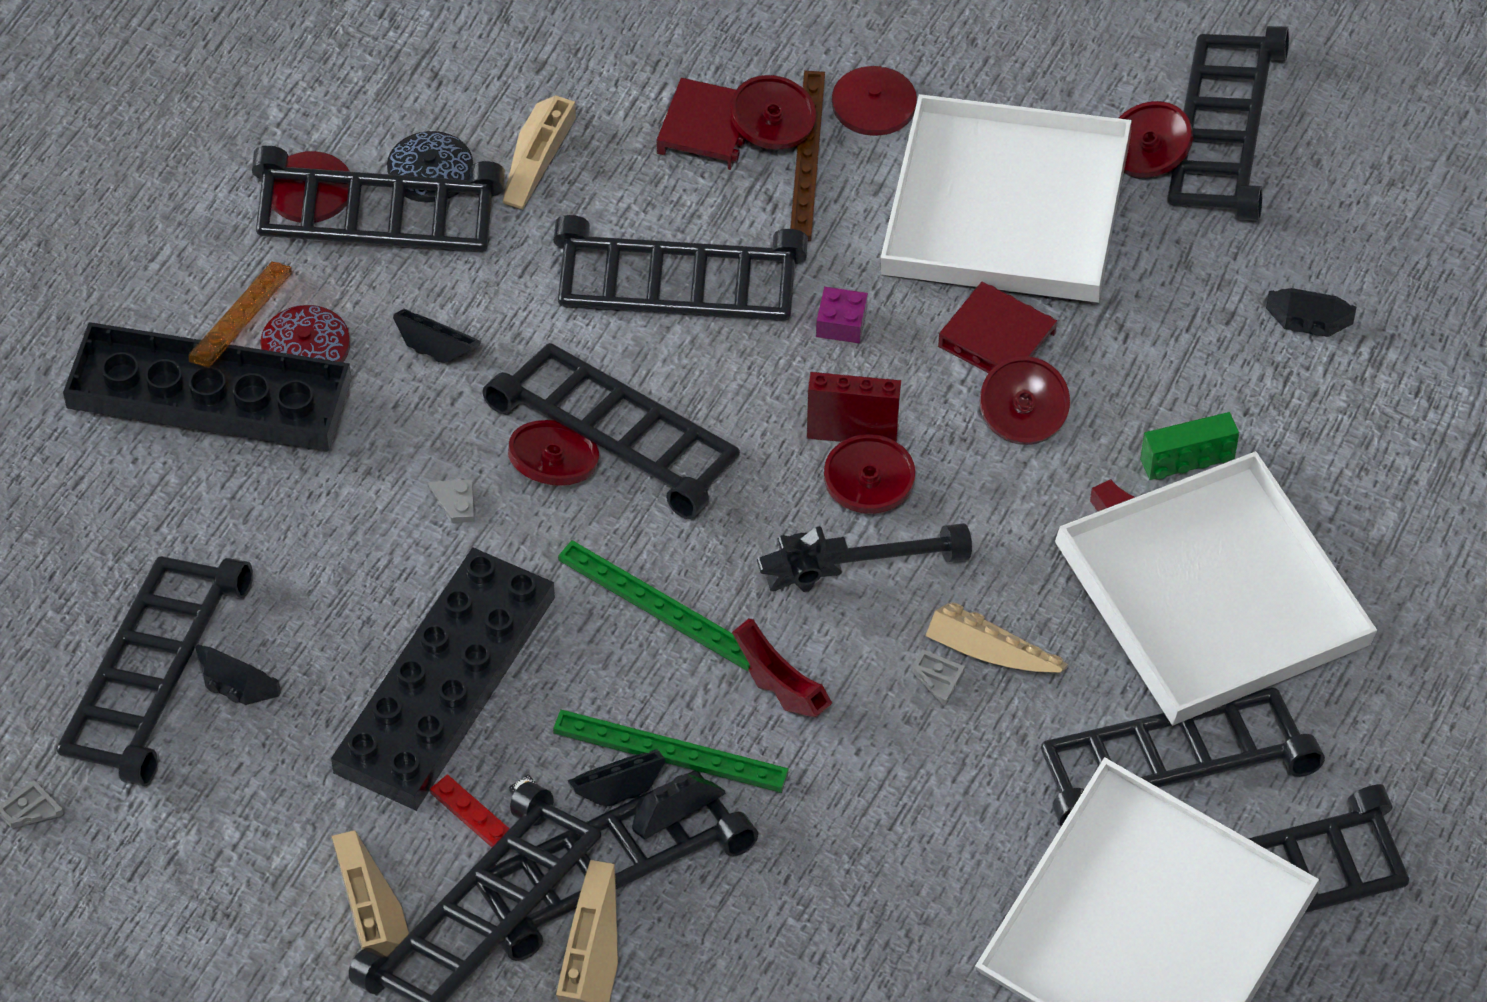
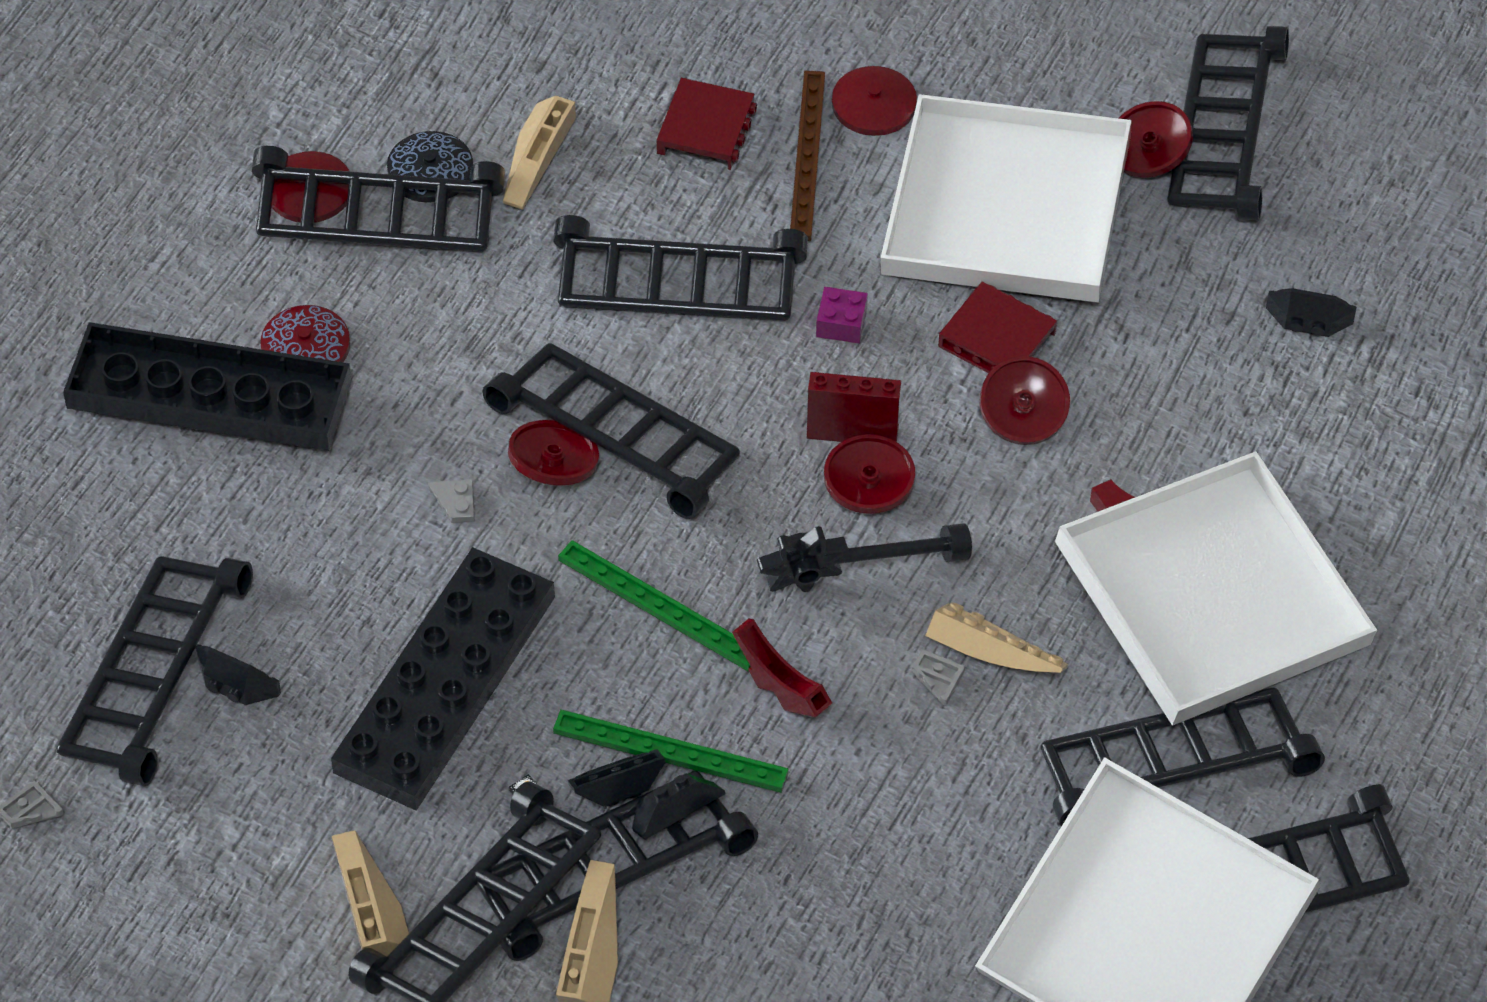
(240, 314): clear orange plate -> none
(433, 337): black wedge -> none
(469, 810): red plate -> none
(772, 112): dark red dish -> none
(1189, 446): green brick -> none

